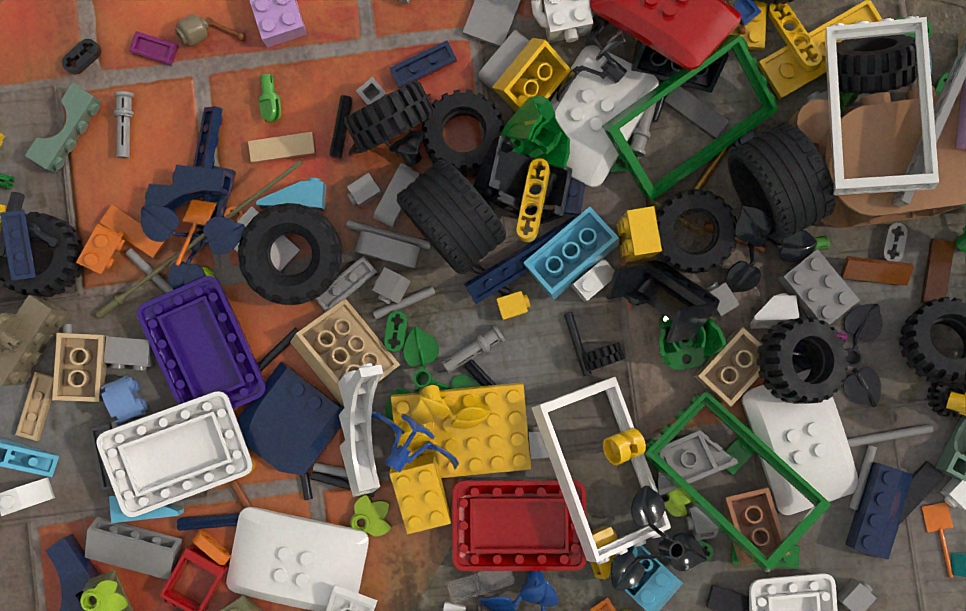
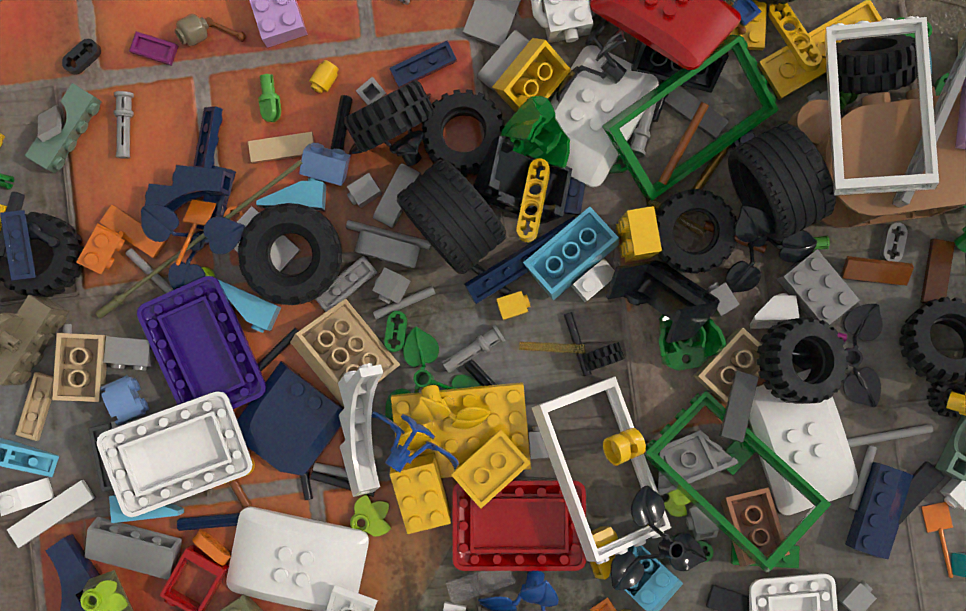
(49, 123): none -> light grey tile
(50, 513): none -> white tile
(252, 308): none -> medium azure slope
(323, 77): none -> yellow brick
(325, 163): none -> medium blue brick
(490, 468): none -> yellow plate
(552, 347): none -> clear yellow bar
(683, 143): none -> dark orange bar
(739, 406): none -> dark grey tile

